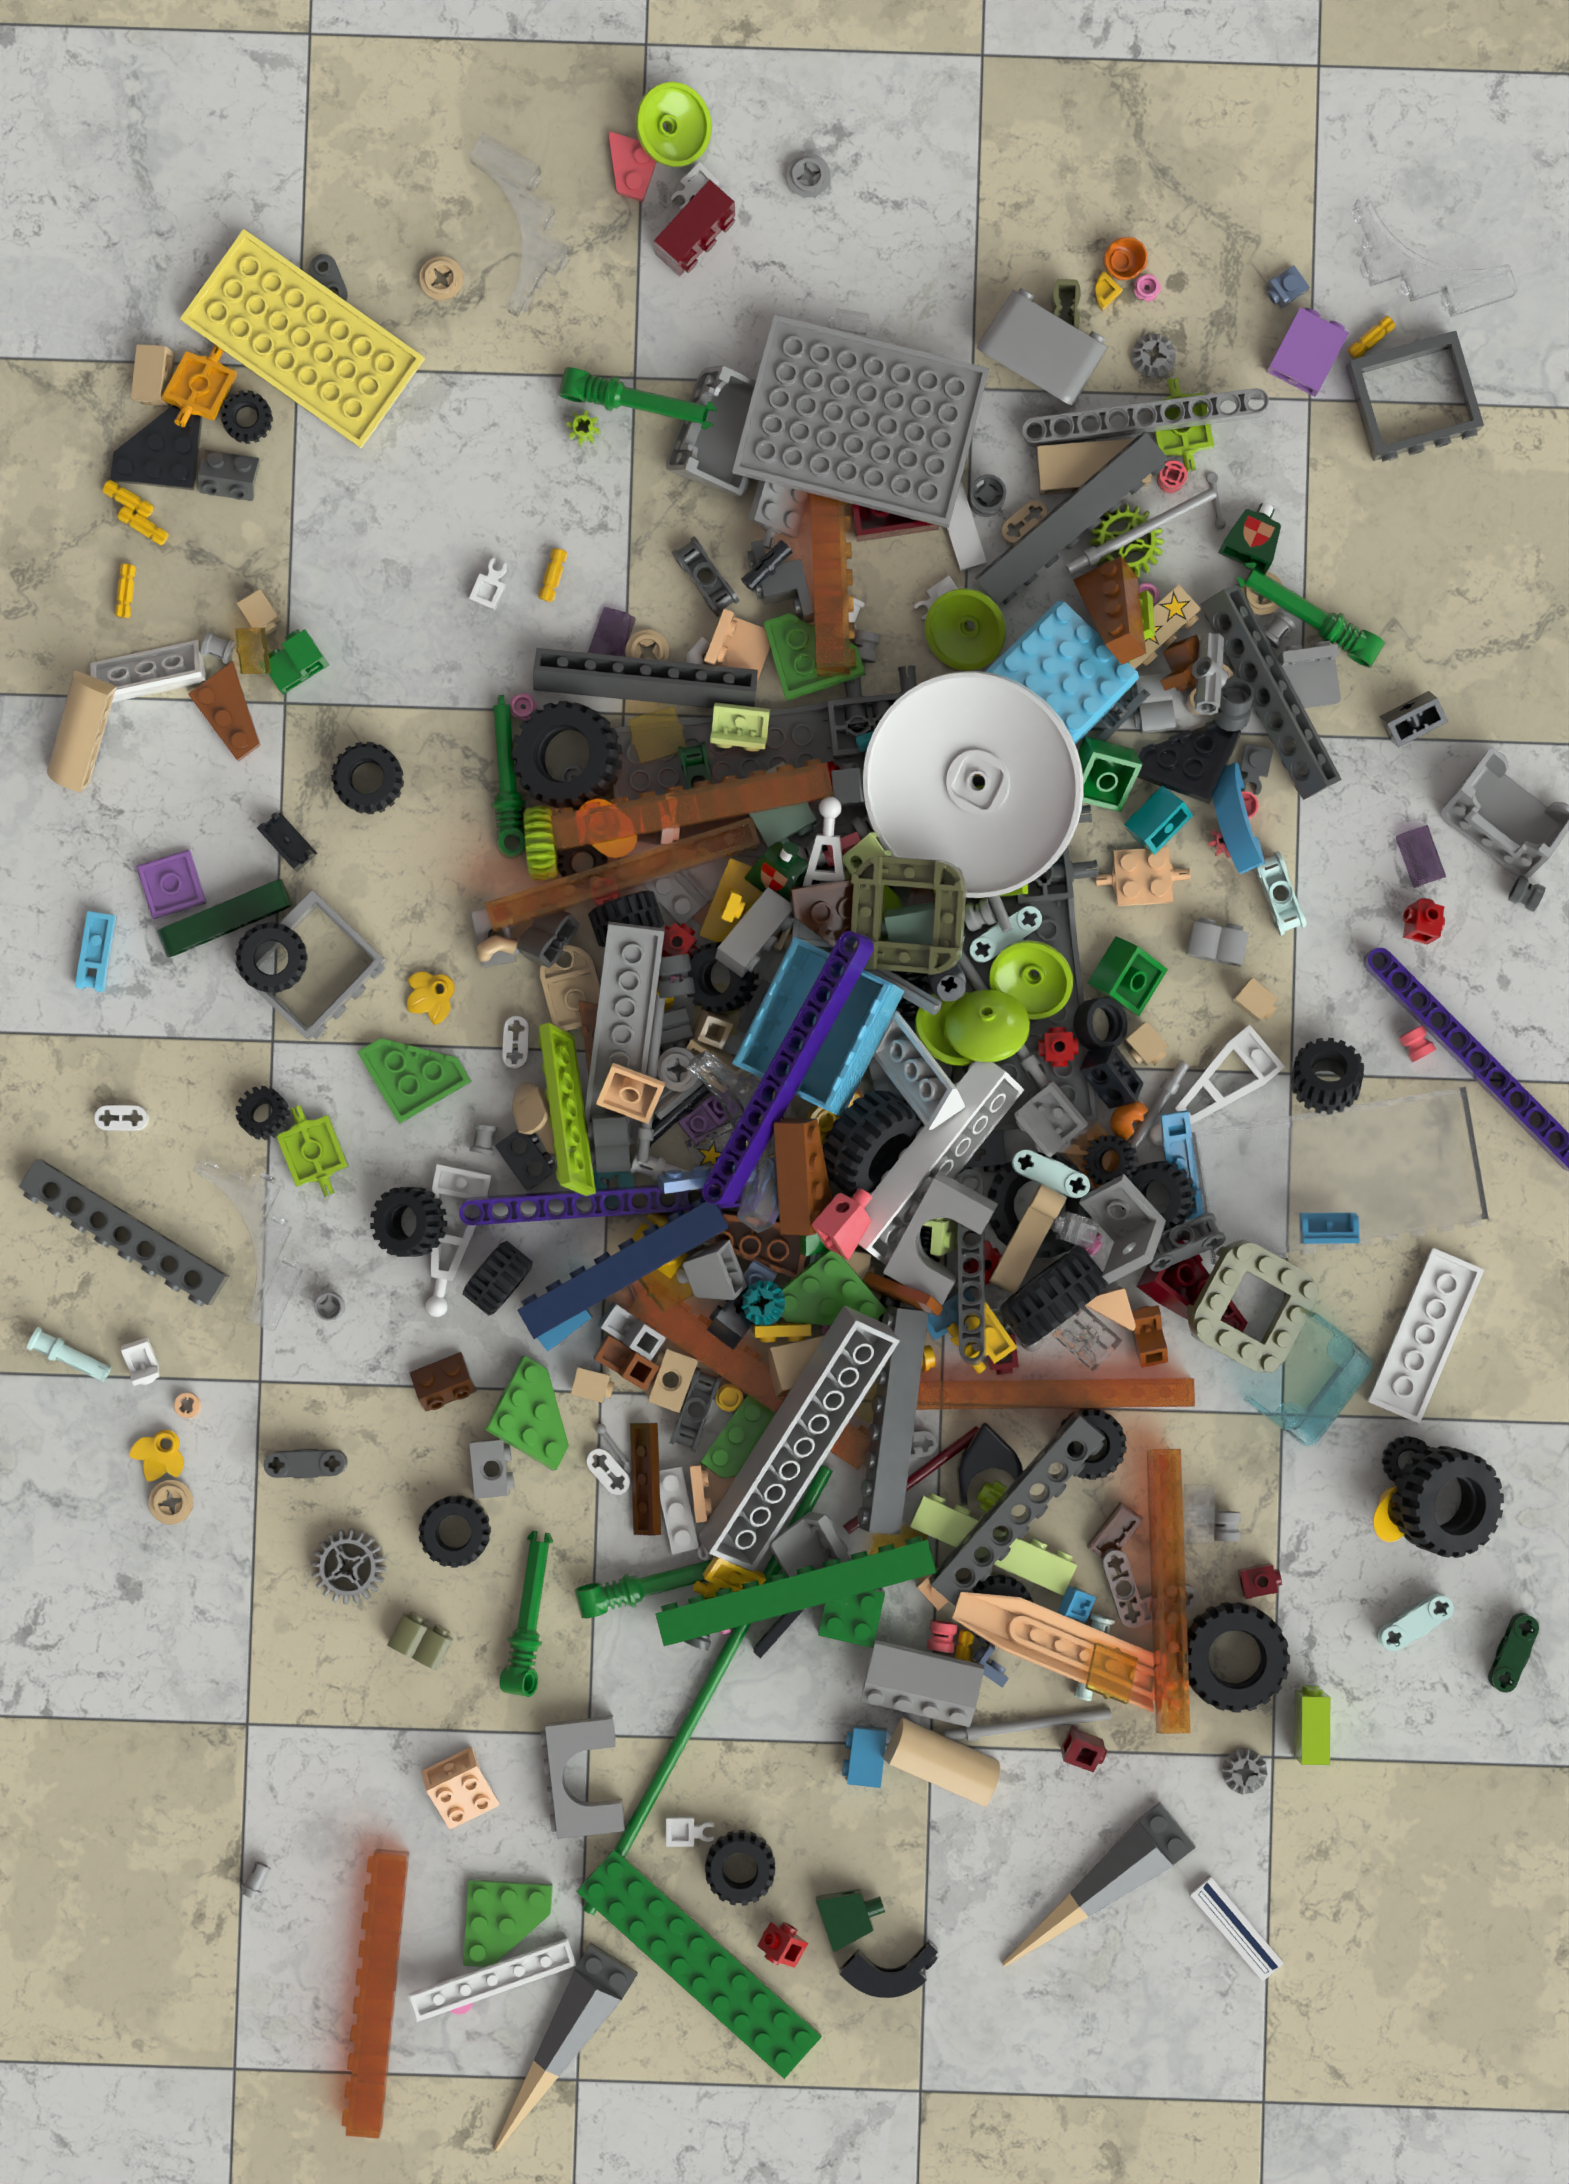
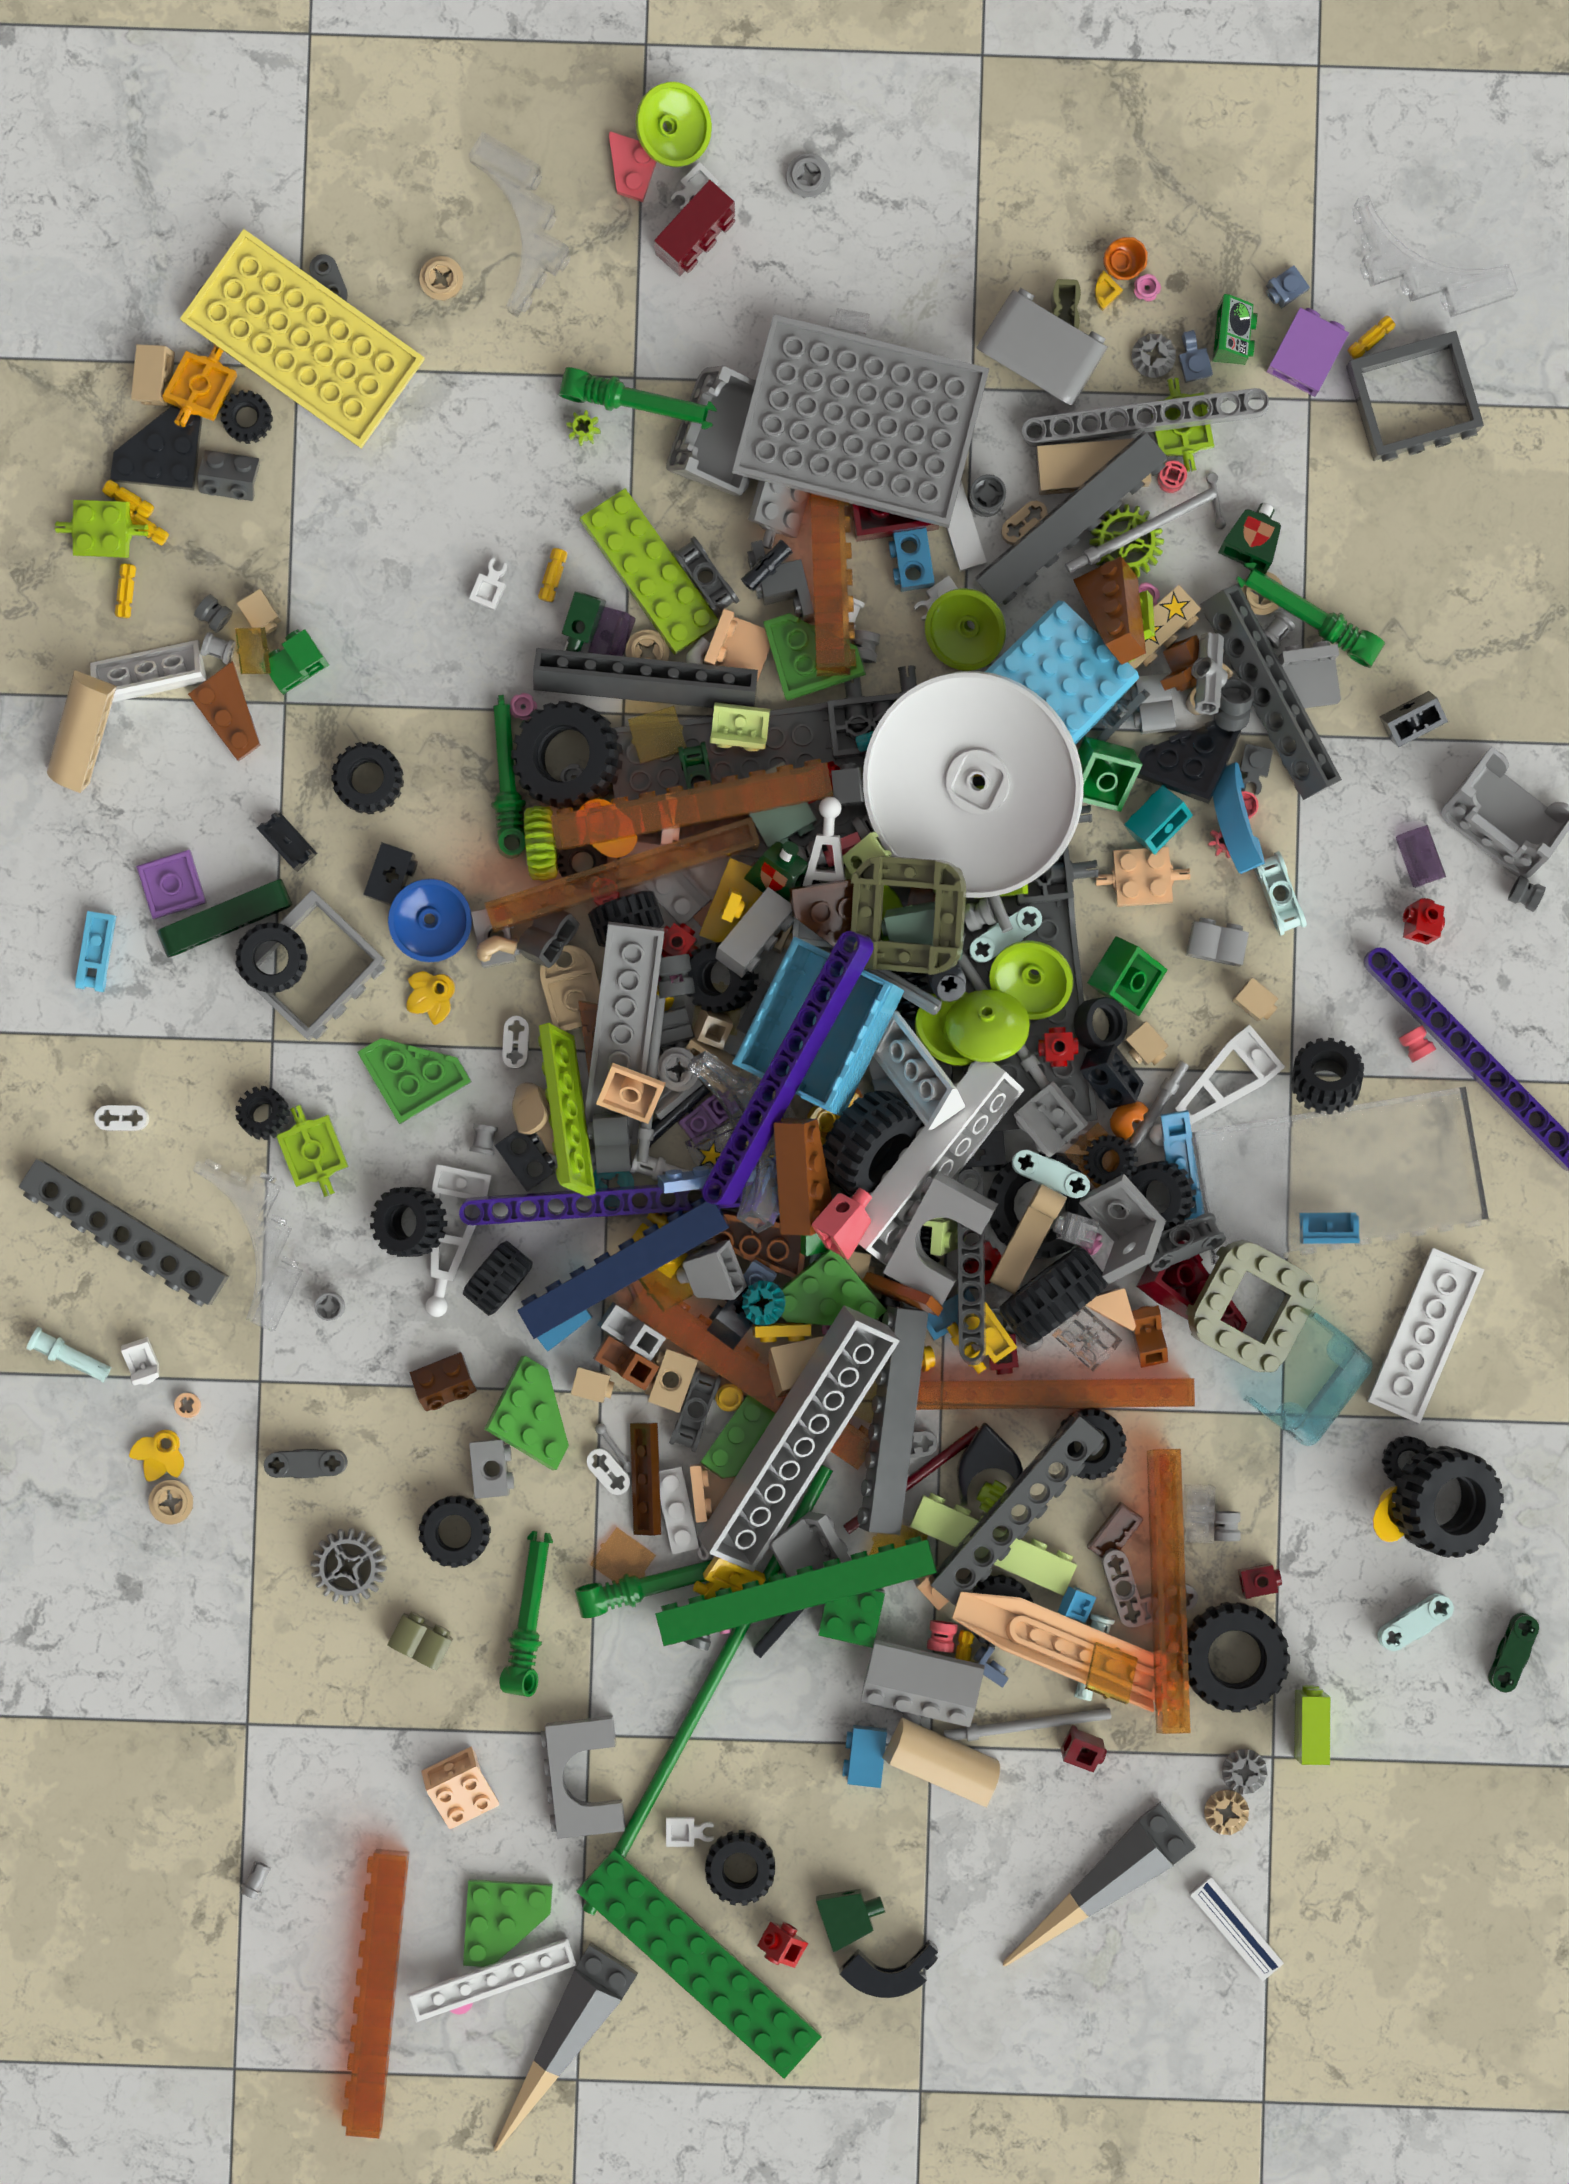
(101, 528): none -> lime plate
(213, 613): none -> dark grey wheel
(387, 859): none -> black brick
(430, 940): none -> blue dish
(588, 610): none -> dark green torso
(622, 1556): none -> clear orange piece
(649, 571): none -> lime plate
(918, 559): none -> dark azure brick
(1194, 362): none -> sand blue plate
(1221, 1800): none -> tan gear
(1233, 331): none -> slope

